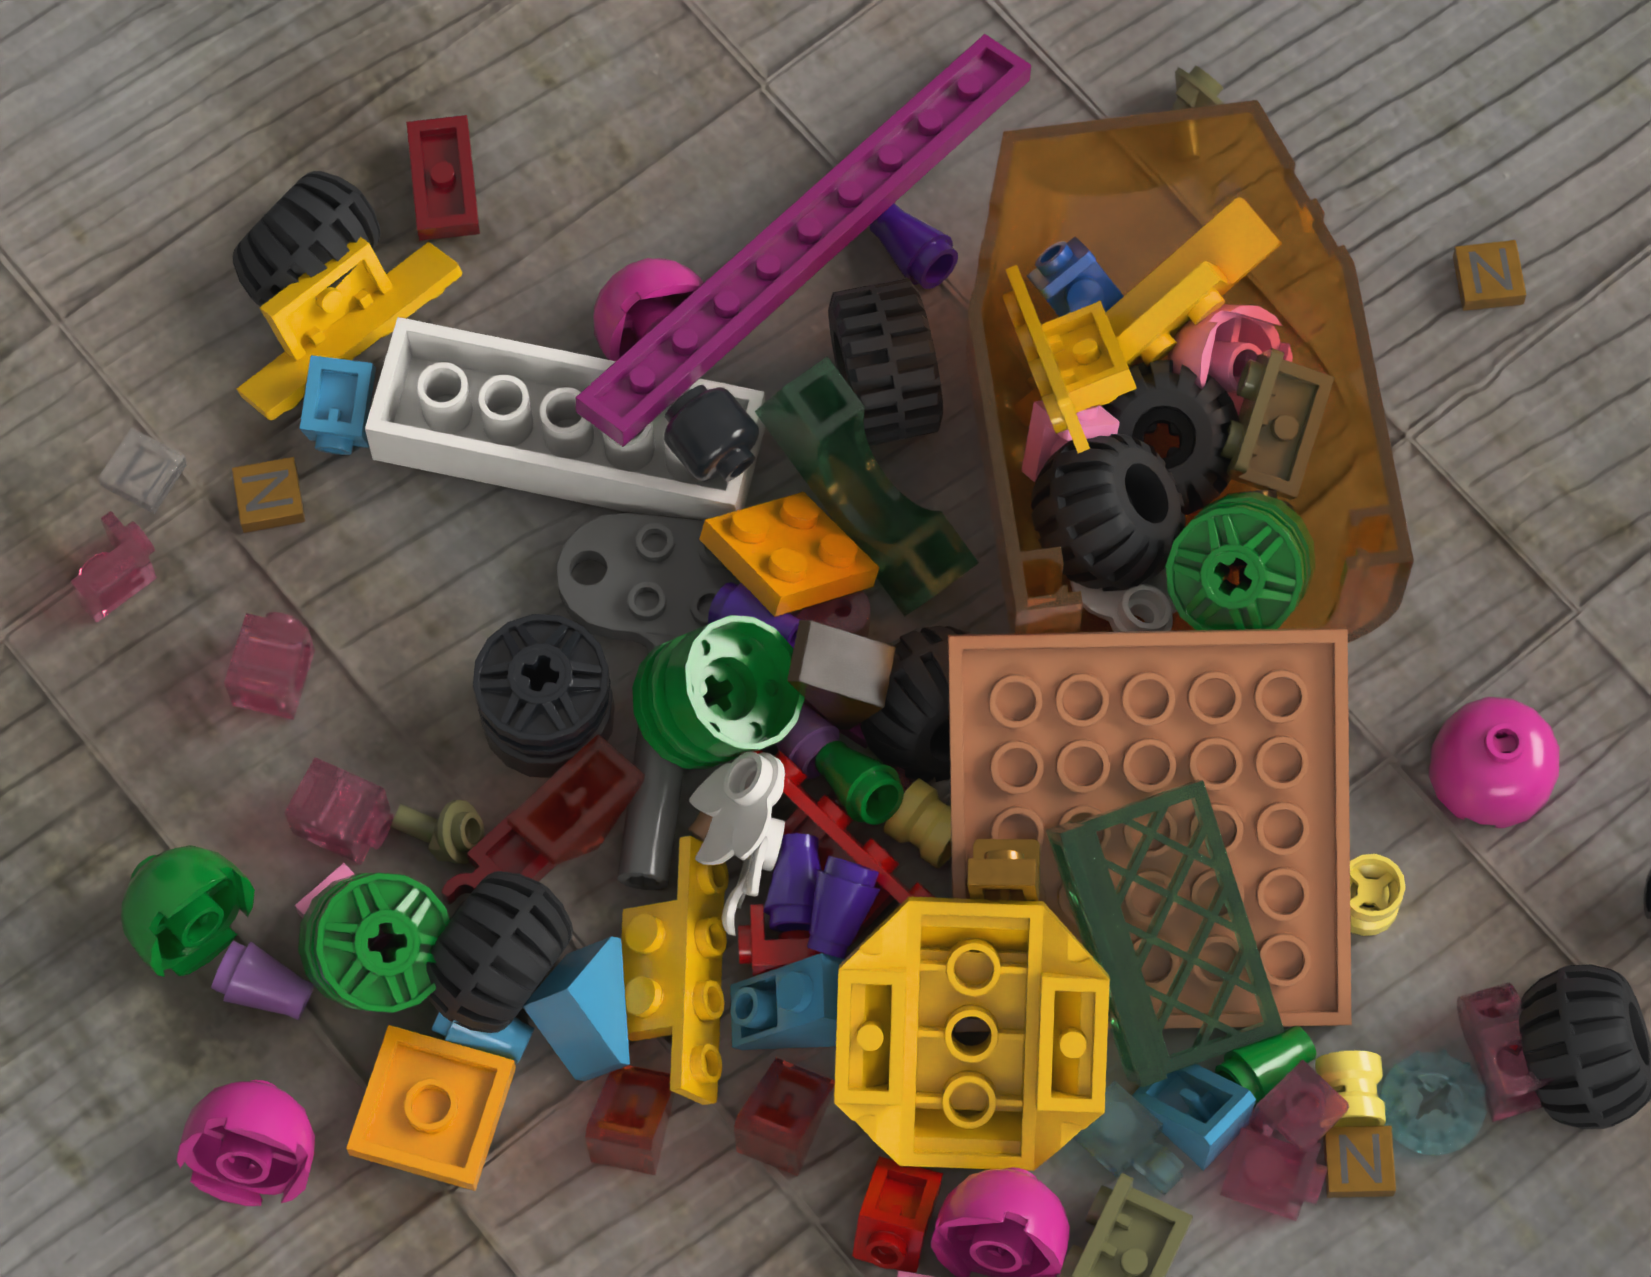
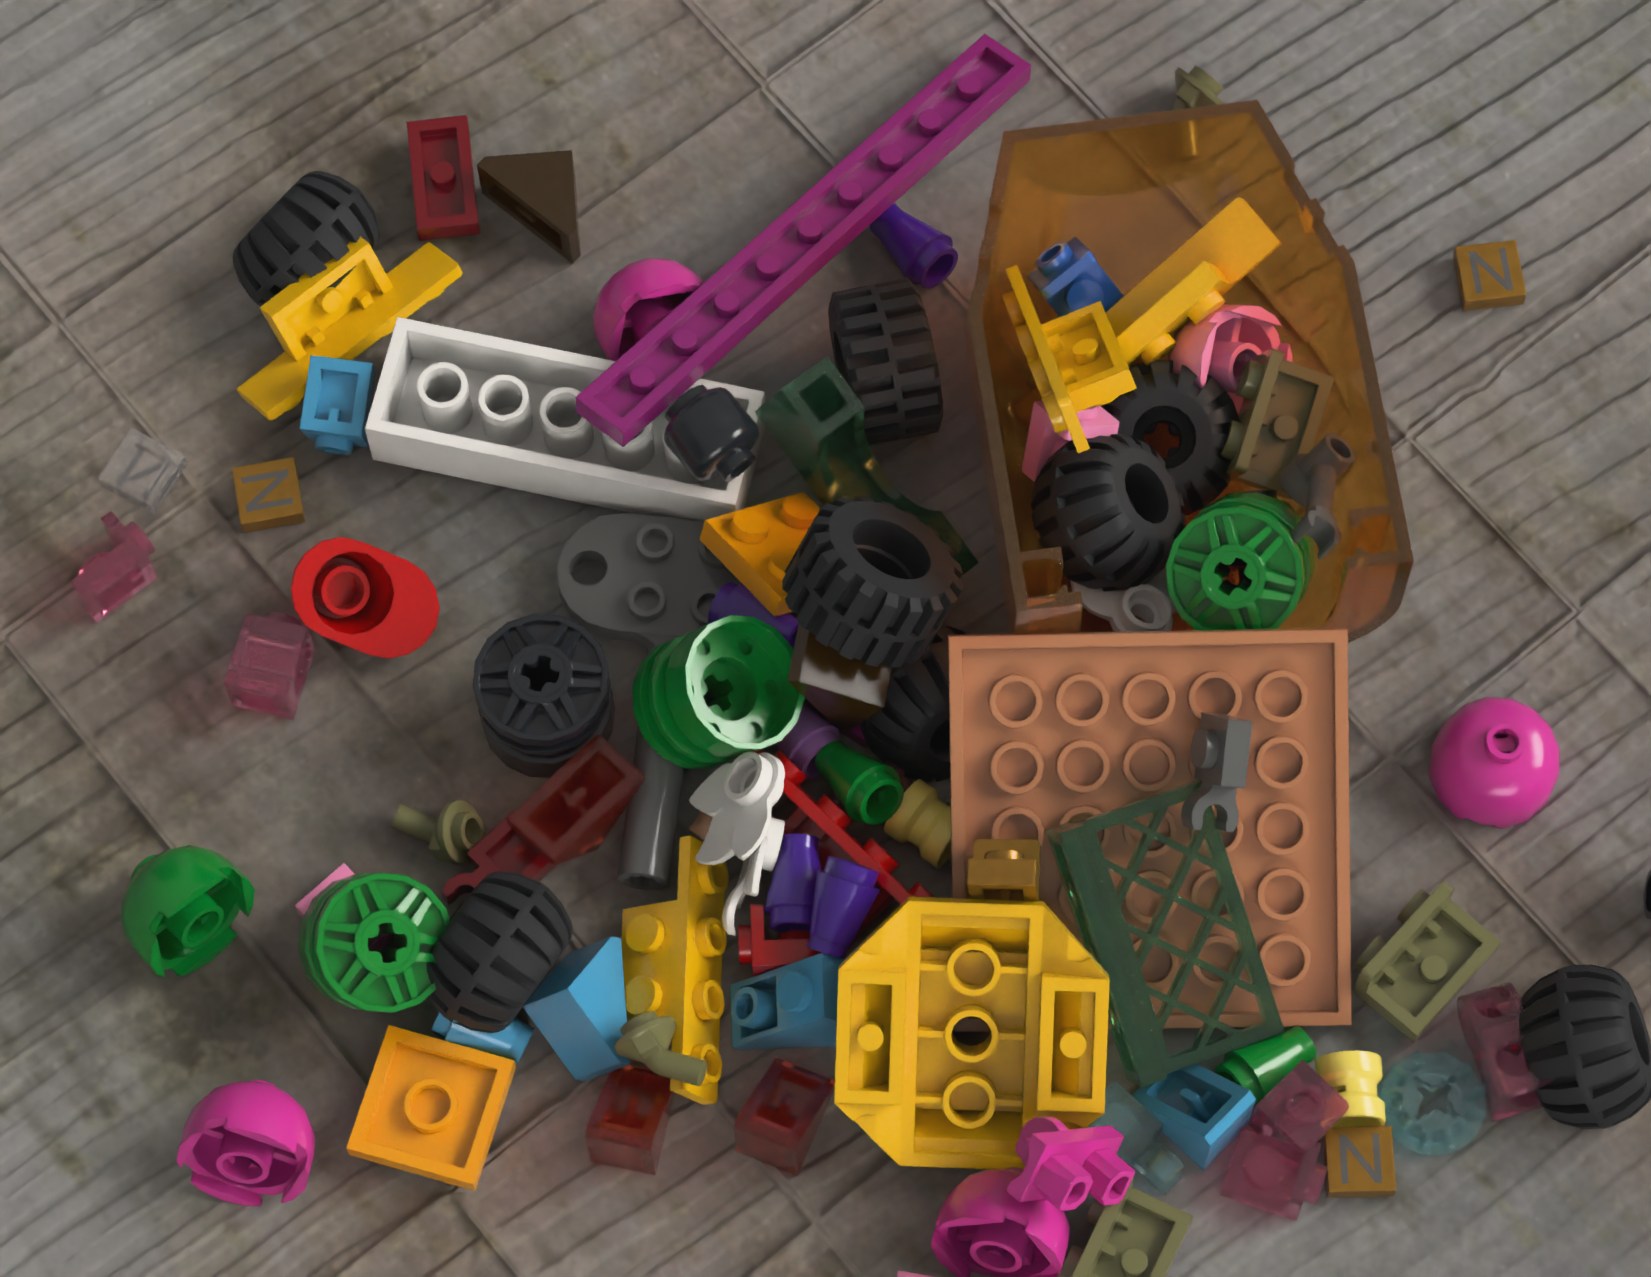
(260, 982): medium lavender cone -> none
(339, 811): clear pink brick -> none
(364, 598): none -> red piece
(538, 194): none -> dark brown slope
(648, 1040): none -> olive plate
(872, 581): none -> black tyre
(896, 1215): red bracket -> none
(1070, 1164): none -> dark pink hips
(1221, 763): none -> dark grey plate
(1312, 483): none -> dark grey brick
(1379, 884): light yellow wheel -> none
(1423, 962): none -> olive bracket

